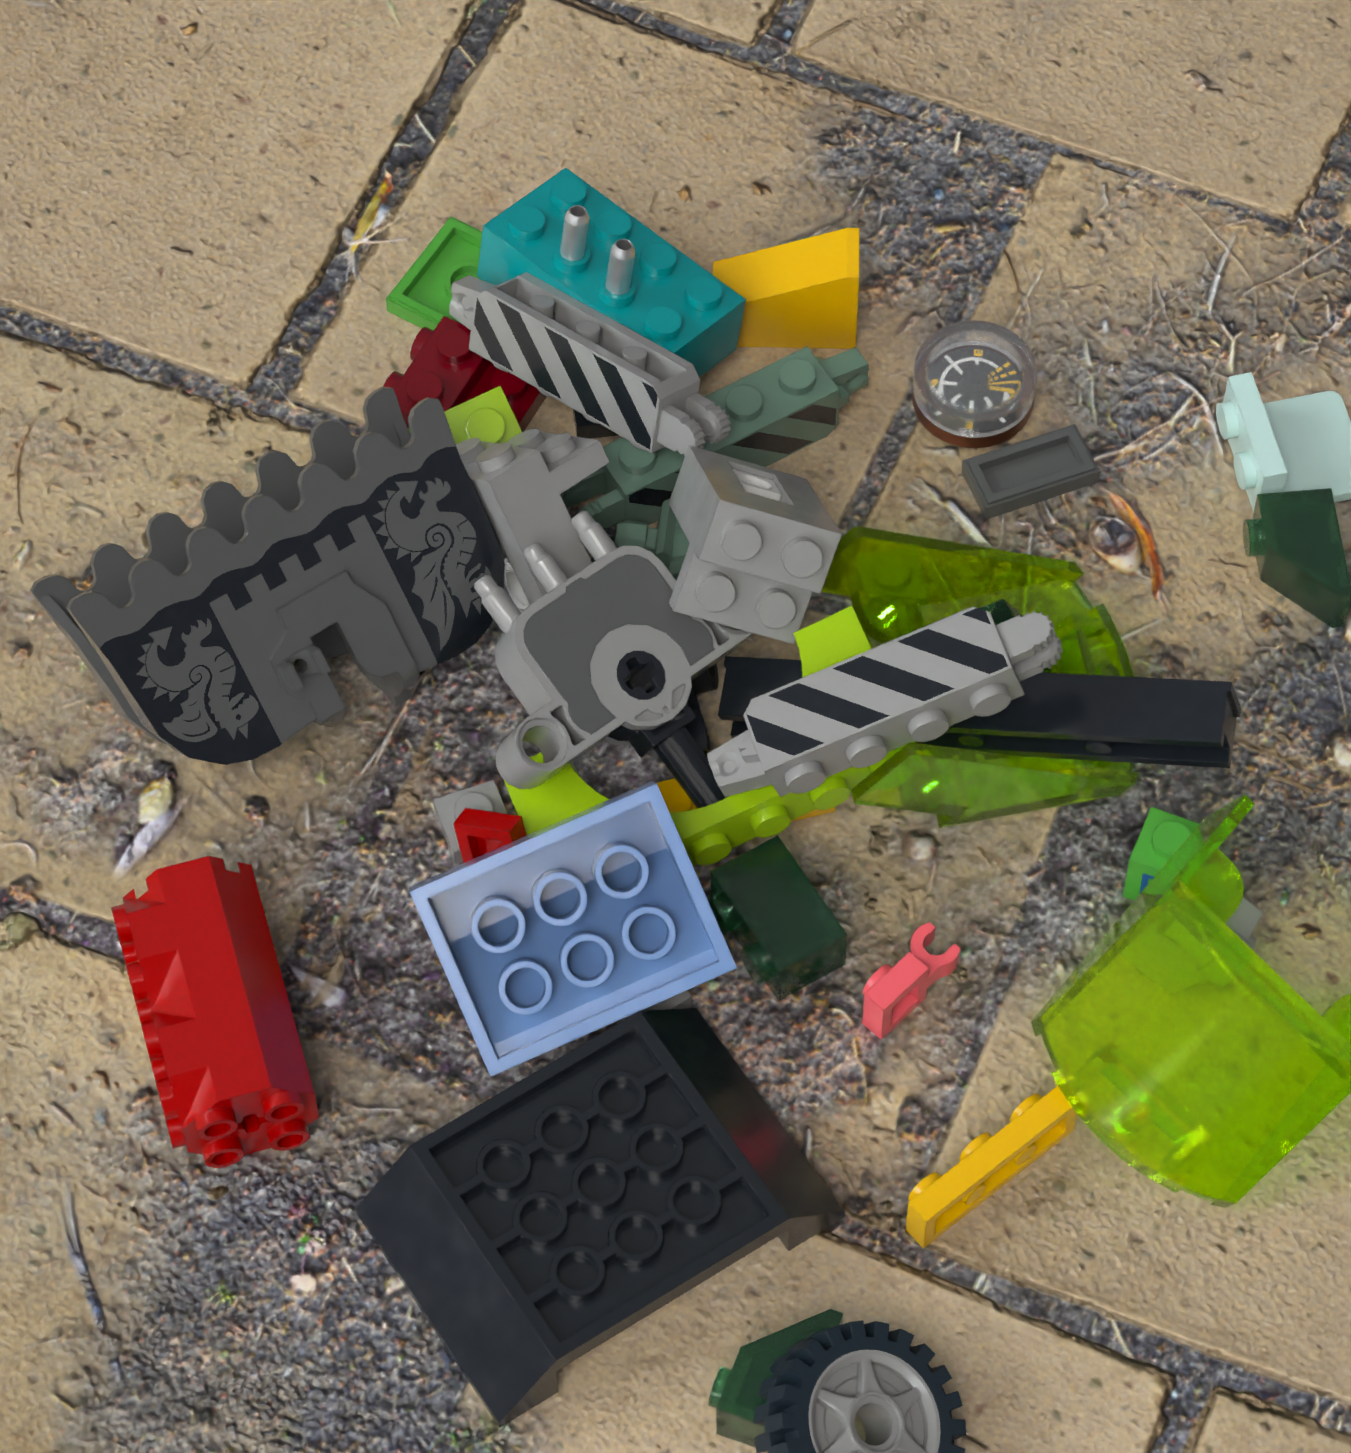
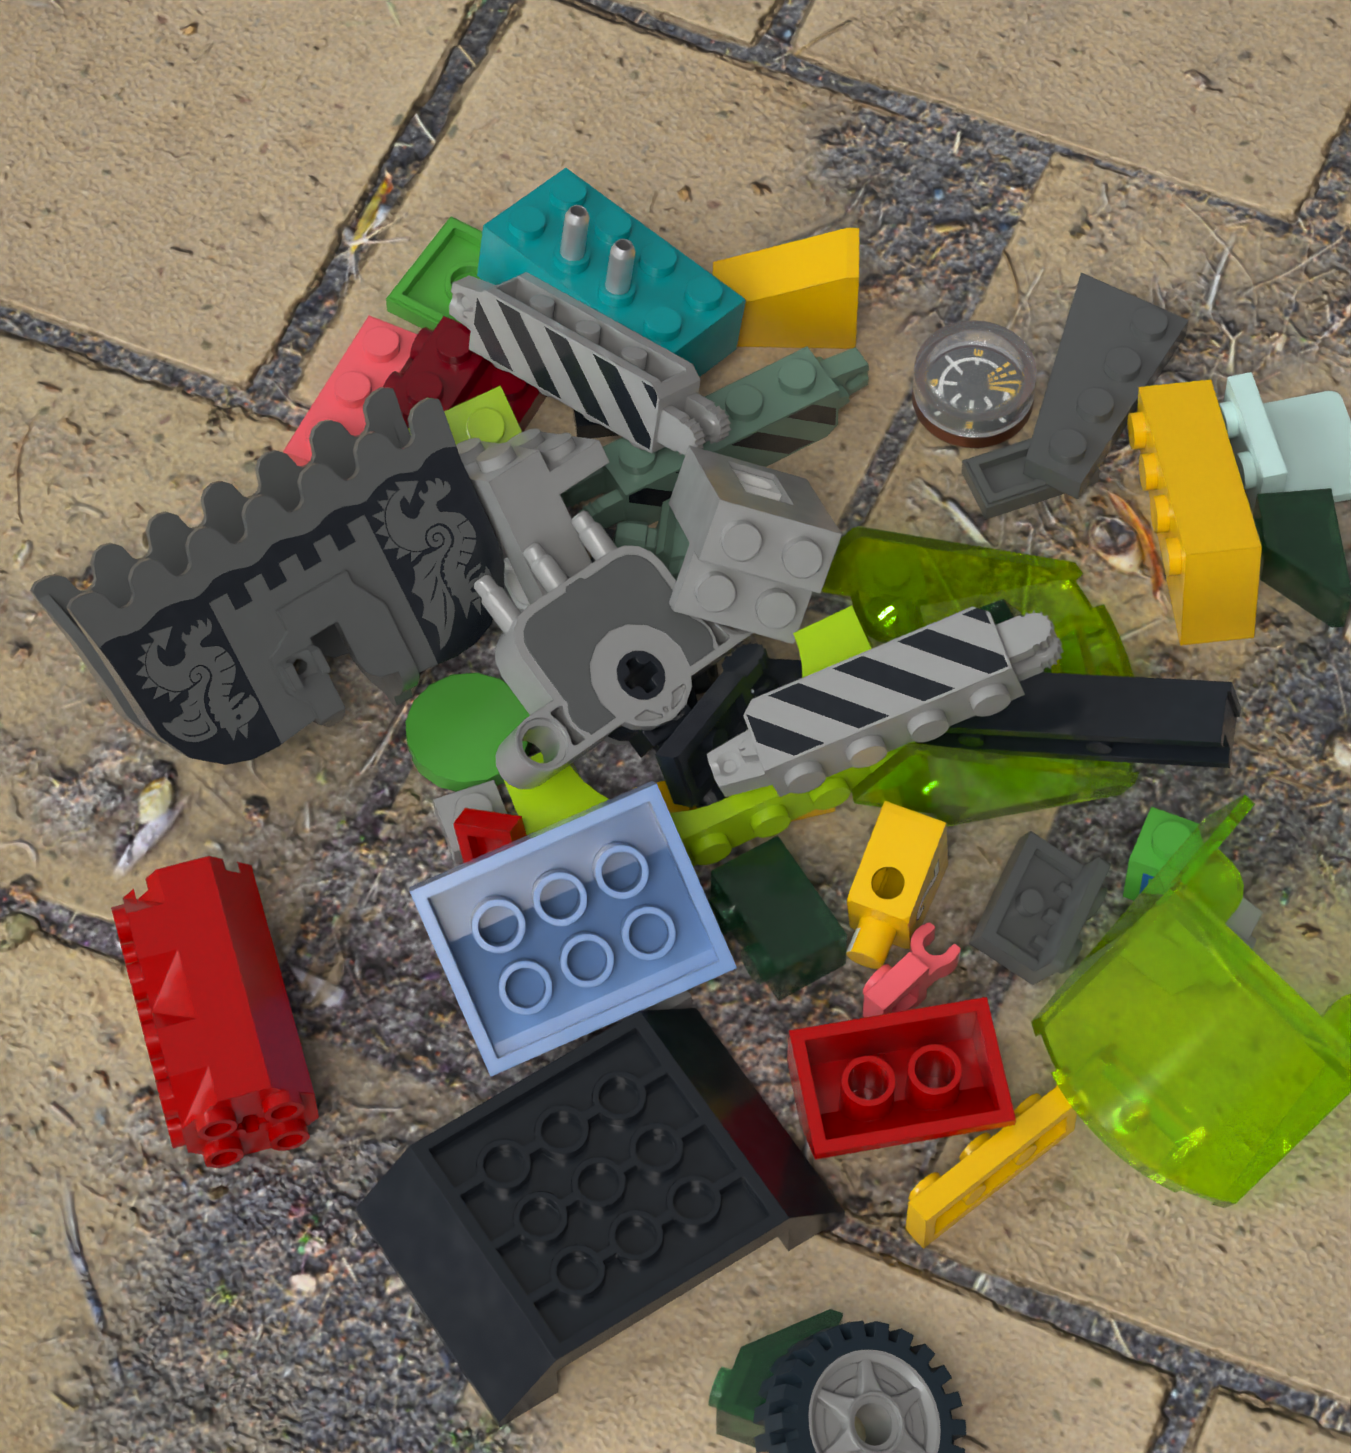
(364, 367): none -> coral plate
(458, 729): none -> bright green tile
(712, 723): none -> black hinge
(895, 882): none -> yellow torso
(899, 1078): none -> red slope
(1040, 909): none -> dark grey bracket
(1102, 359): none -> dark grey wing
(1198, 511): none -> yellow wedge

